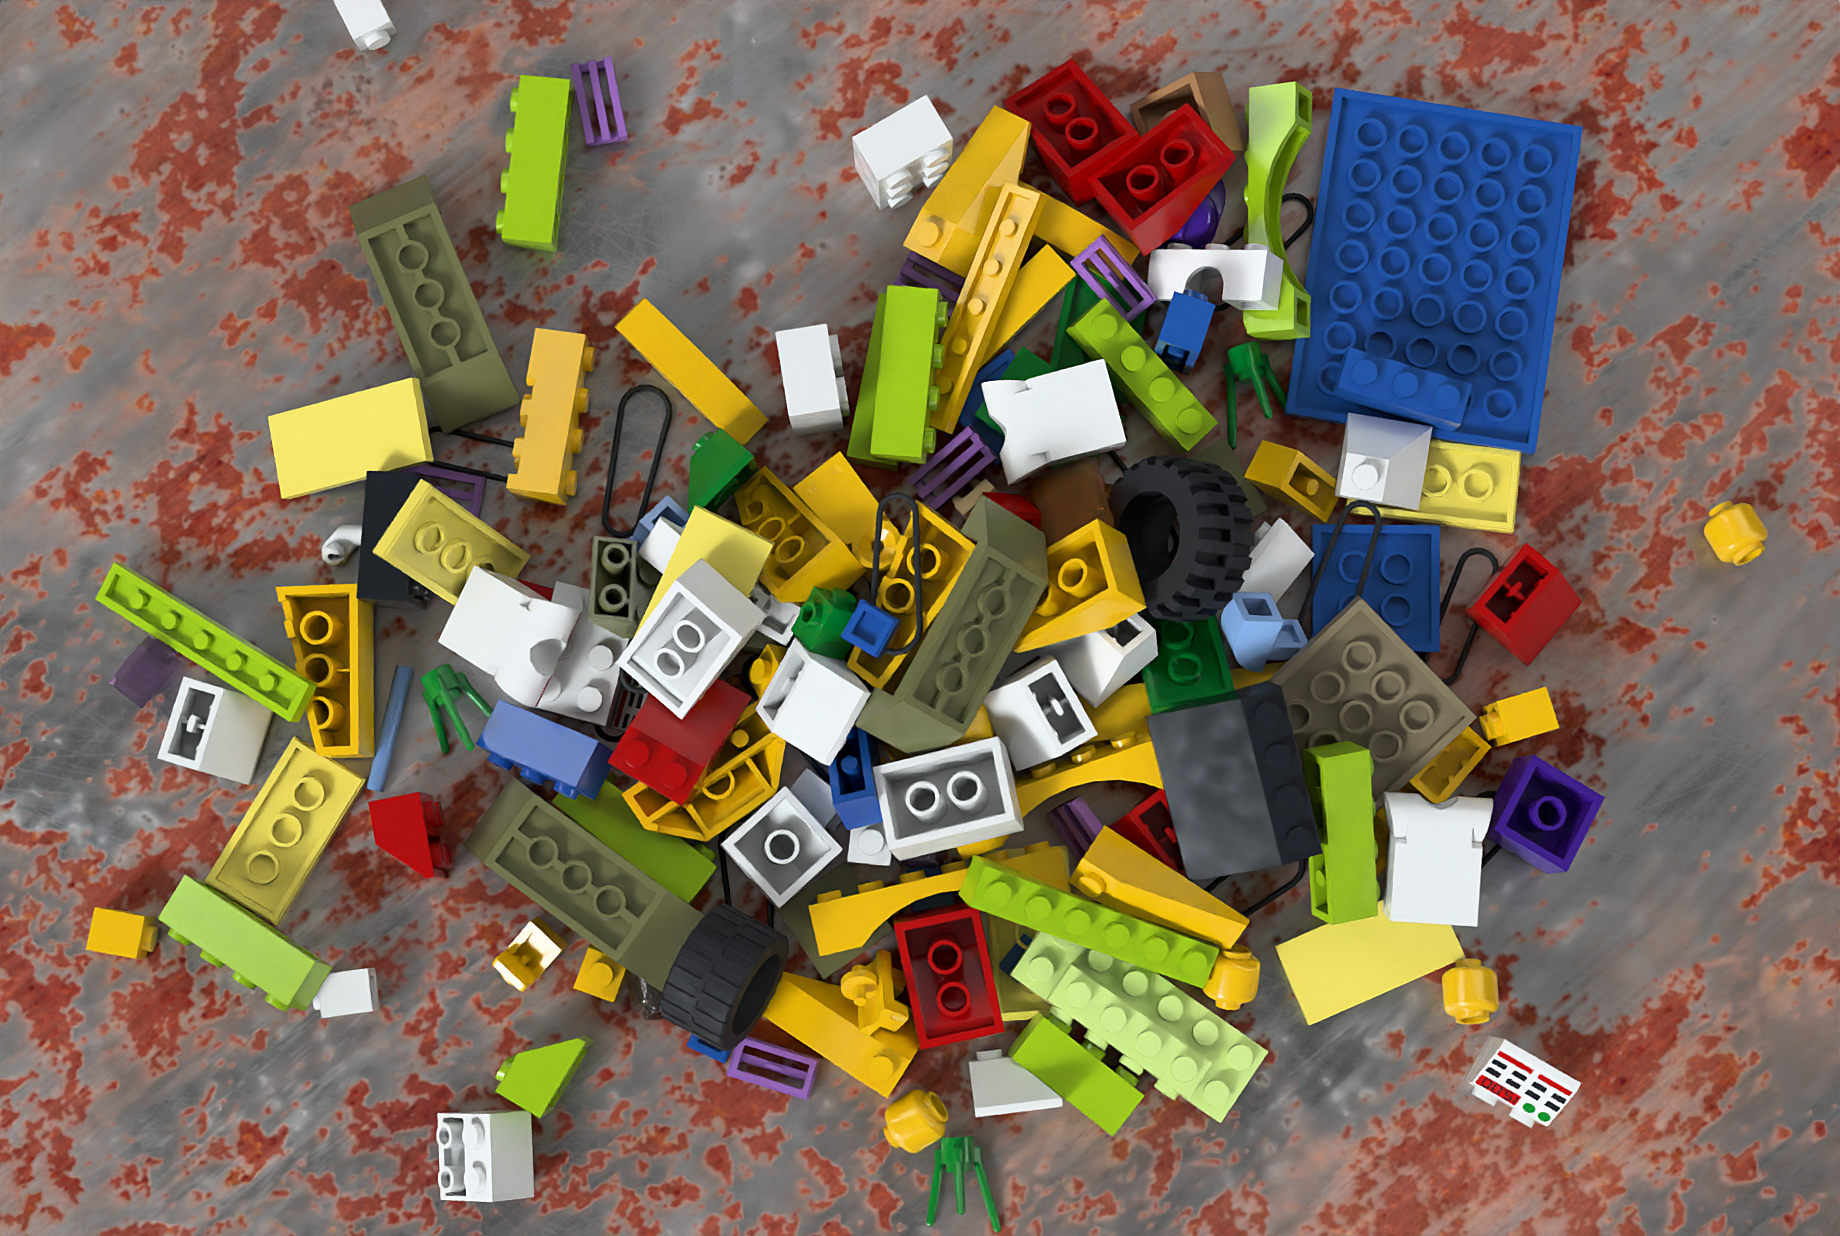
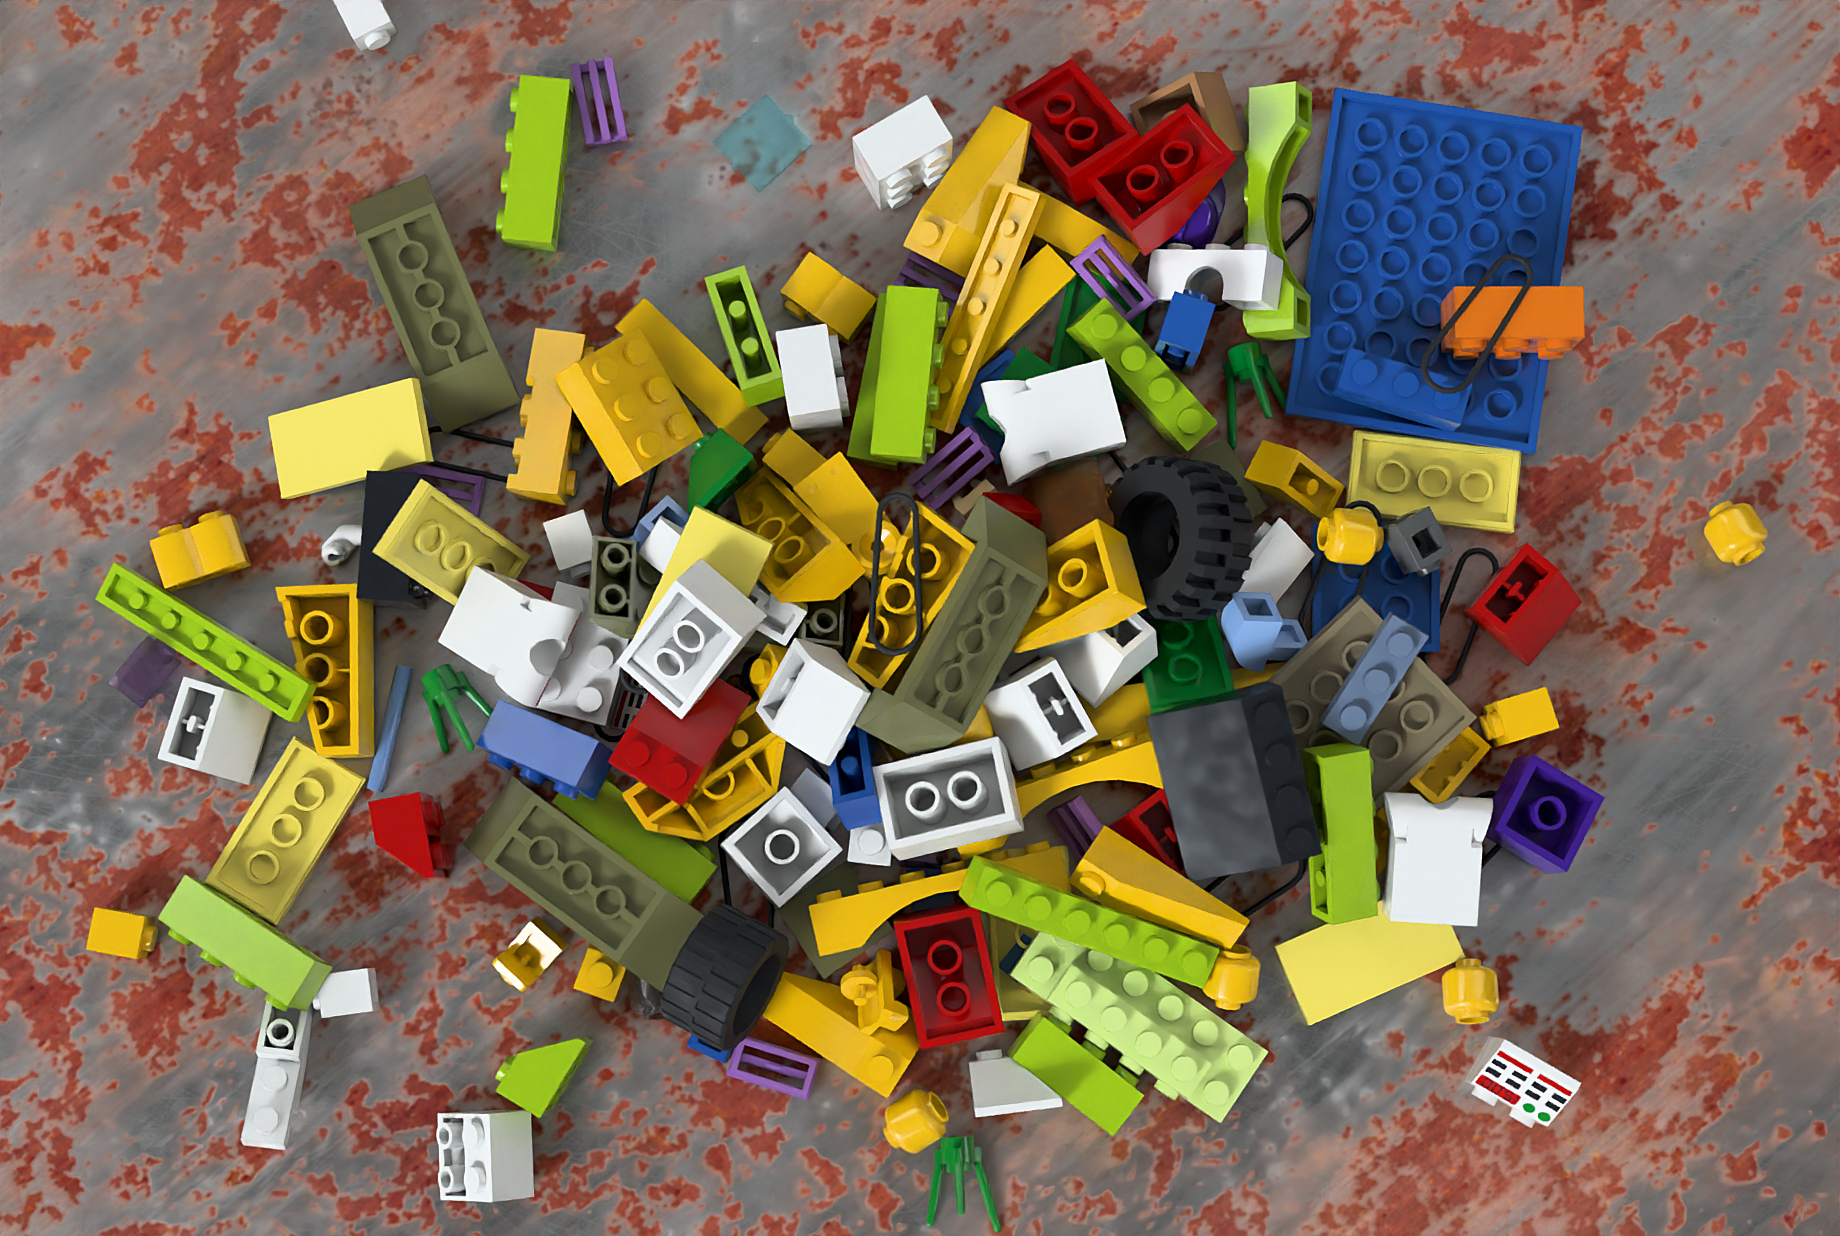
(199, 552): none -> yellow brick
(277, 1077): none -> white slope
(571, 543): none -> white brick
(628, 406): none -> yellow brick
(745, 336): none -> lime brick
(762, 143): none -> clear light blue piece
(791, 458): none -> yellow brick
(823, 622): green brick -> none
(828, 298): none -> yellow brick
(871, 628): blue tile -> none
(1349, 536): none -> yellow head
(1374, 678): none -> sand blue plate
(1383, 461): white slope -> none
(1417, 542): none -> dark grey brick
(1447, 390): none -> black piece
(1544, 323): none -> orange brick

